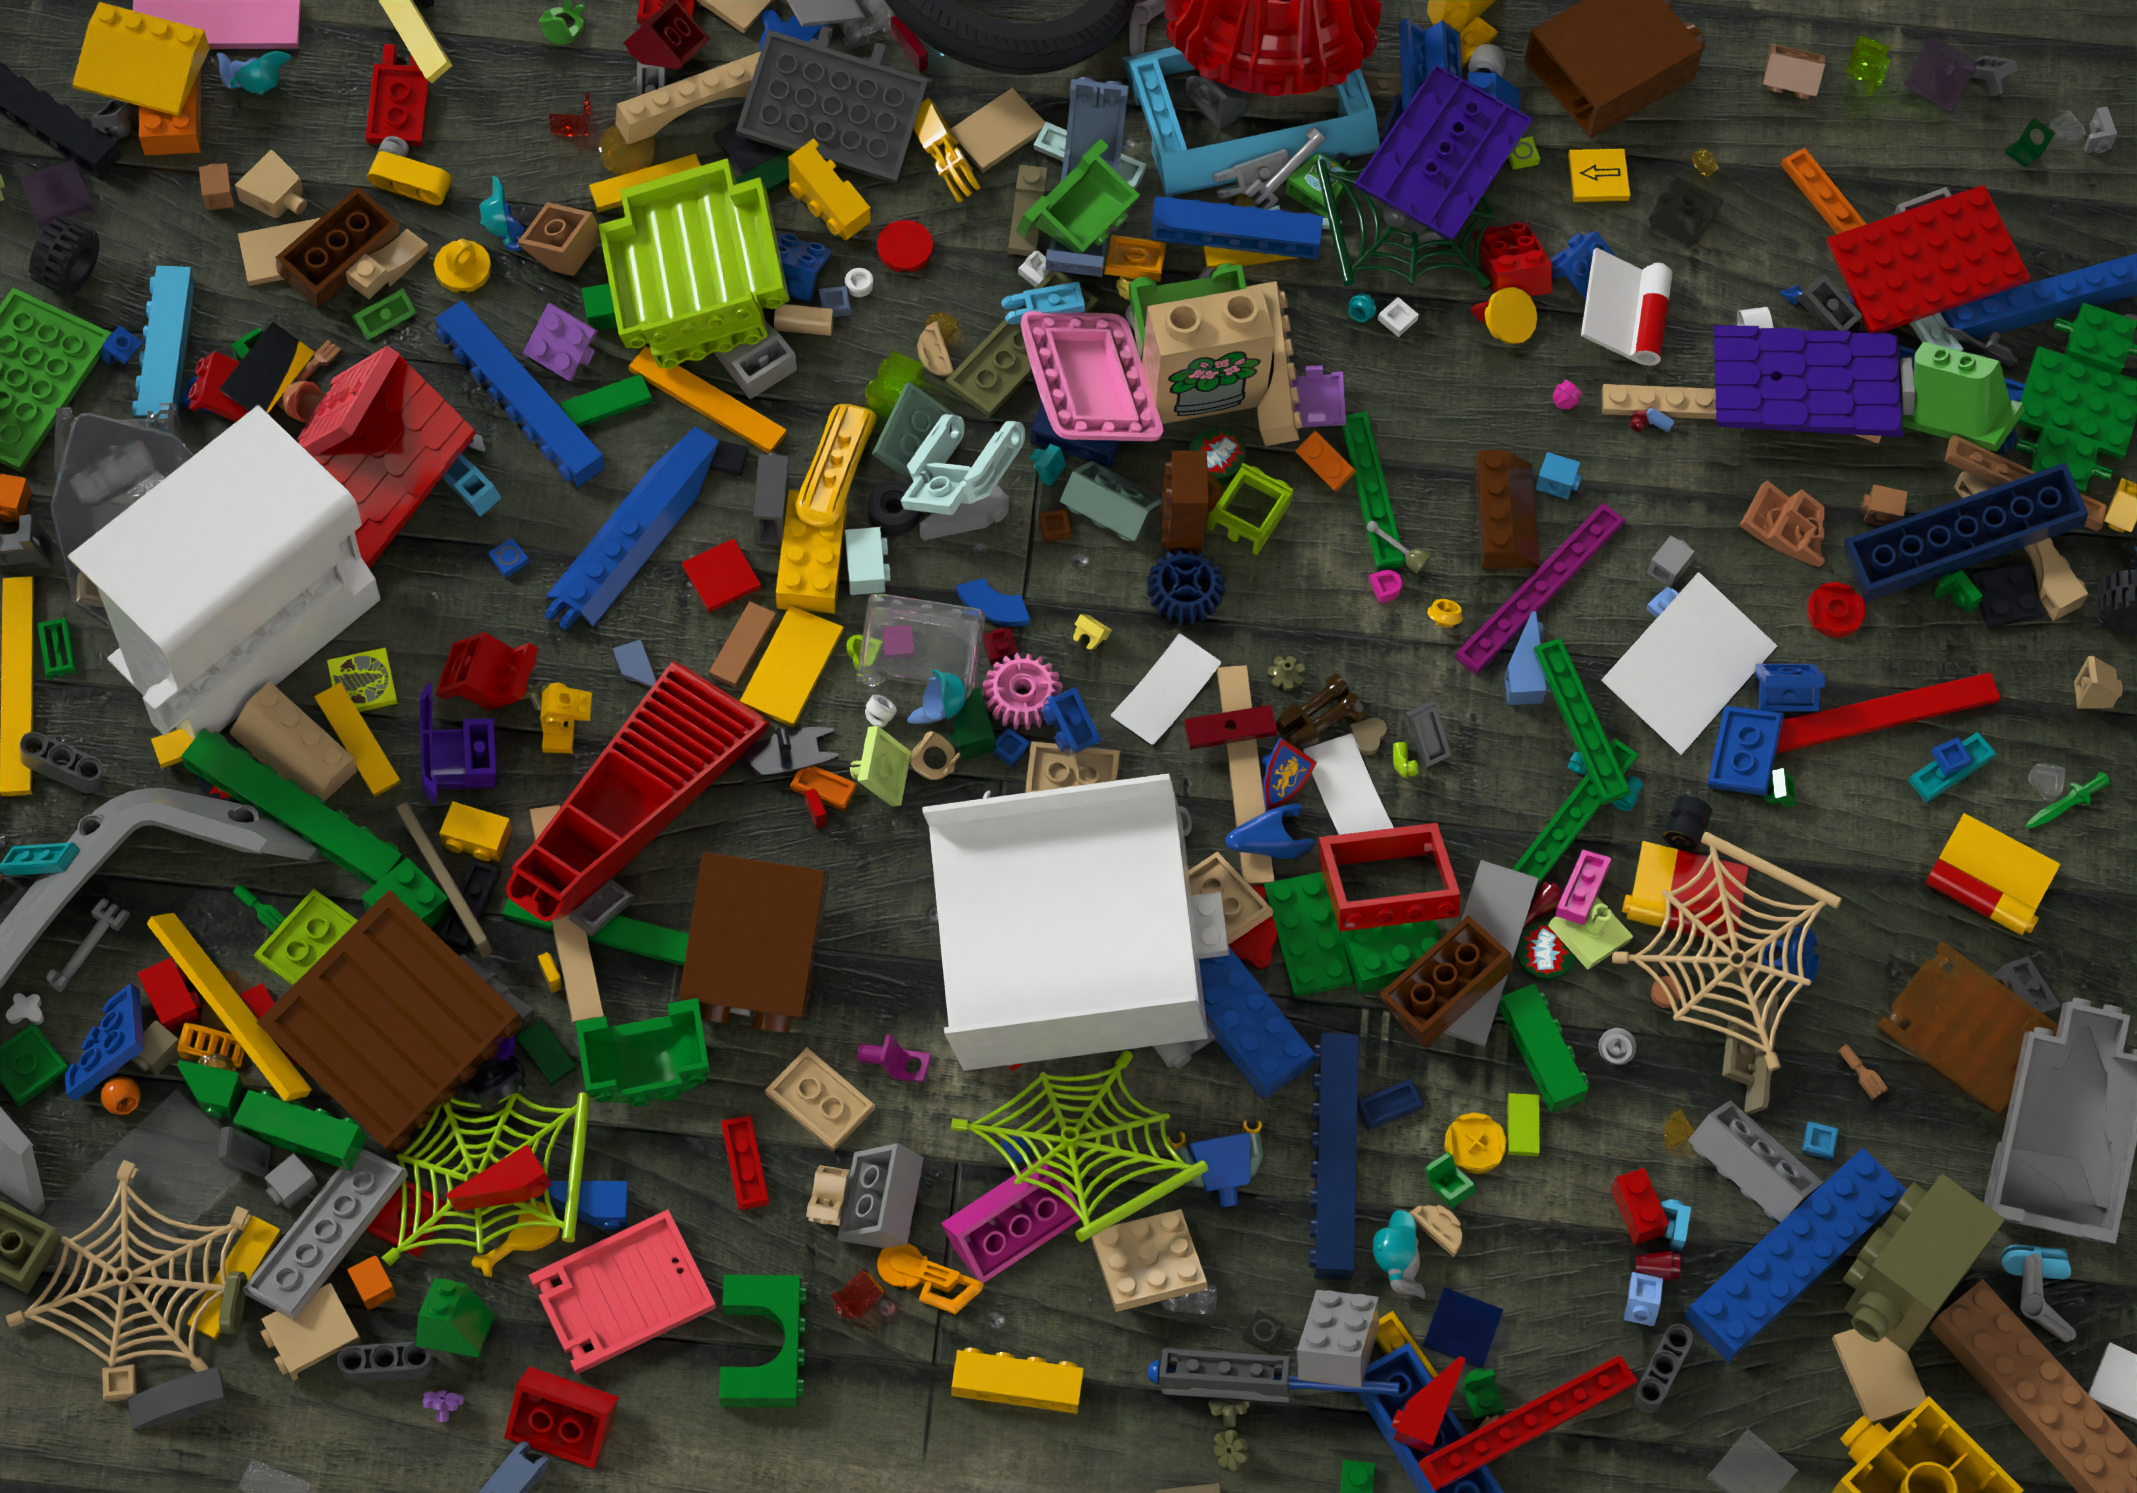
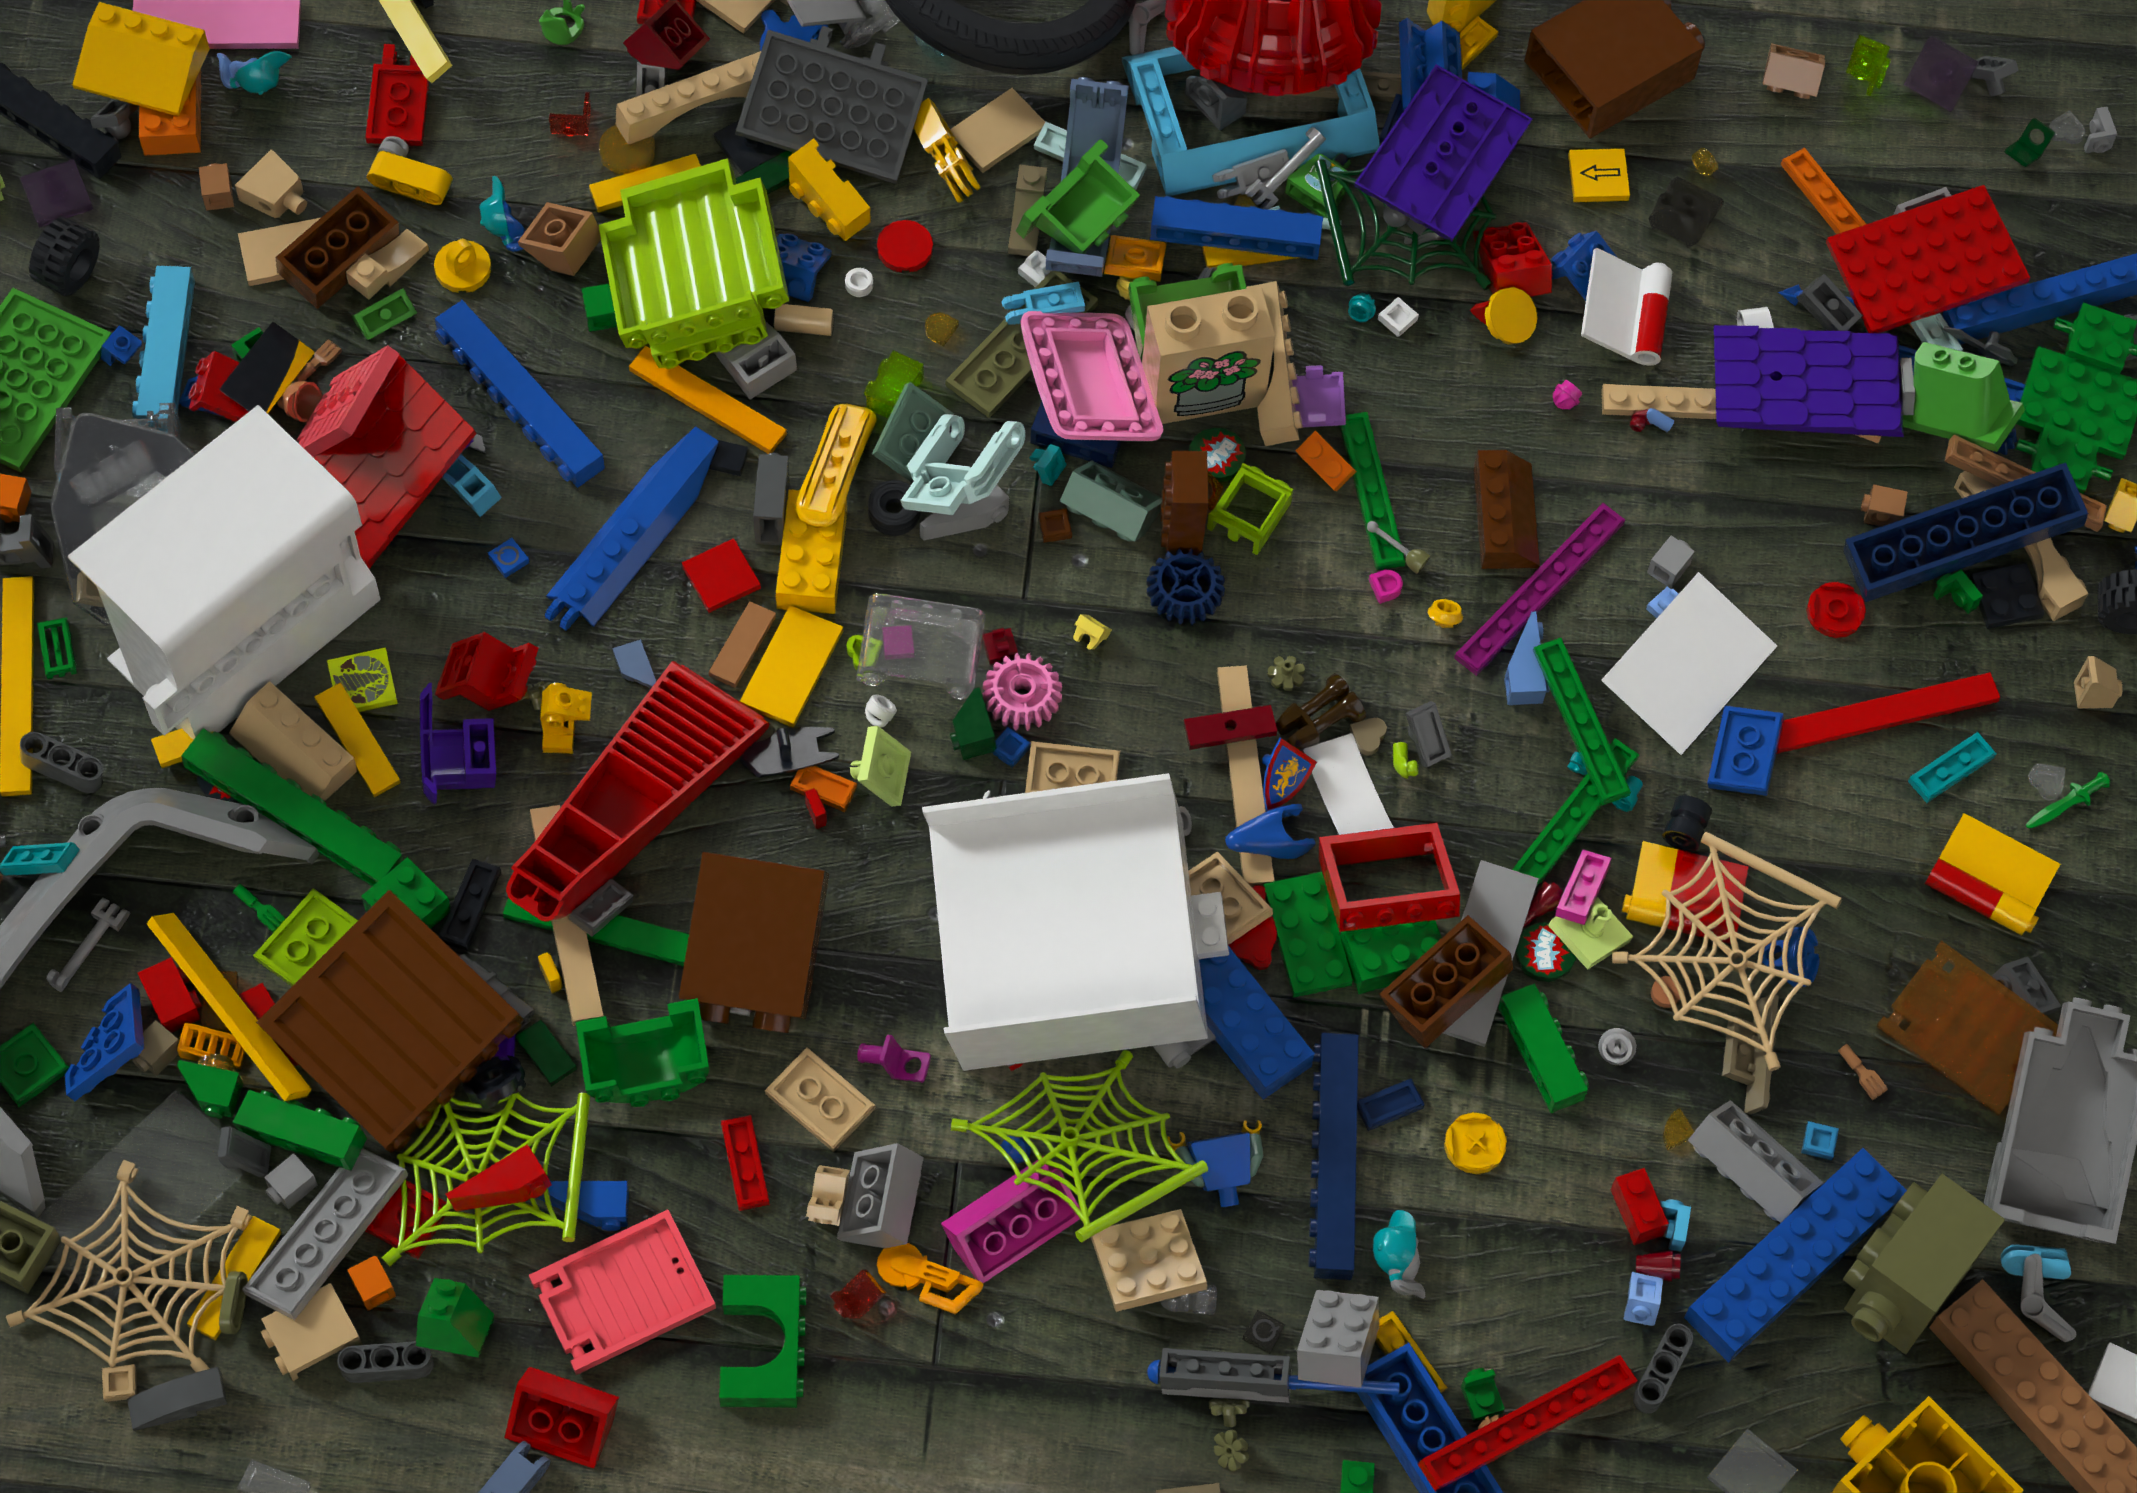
(25, 1008): white piece -> none
(120, 1095): orange piece -> none
(442, 1403): medium lavender plant -> none
(444, 880): dark tan tile -> none
(475, 832): yellow brick -> none
(520, 1239): yellow piece -> none
(561, 342): medium lavender piece -> none
(607, 401): green tile -> none
(835, 299): sand blue tile -> none
(865, 560): light aqua brick -> none
(909, 44): dark red tile -> none
(930, 740): tan piece -> none
(933, 351): tan plate -> none
(941, 699): hair -> none
(998, 608): blue tile -> none
(1017, 1381): yellow brick -> none
(1070, 721): blue bracket -> none
(1166, 689): white sticker -> none
(1425, 1410): red slope -> none
(1440, 1226): tan plate -> none
(1449, 1181): green bracket -> none
(1463, 1327): clear blue tile -> none
(1488, 59): light grey head -> none
(1523, 1124): lime tile -> none
(1524, 154): lime tile -> none
(1558, 476): dark azure brick -> none
(1783, 789): green tile -> none
(1787, 523): nougat slope -> none
(1789, 687): blue bracket -> none
(1879, 1375): tan tile -> none
(1951, 756): blue tile -> none

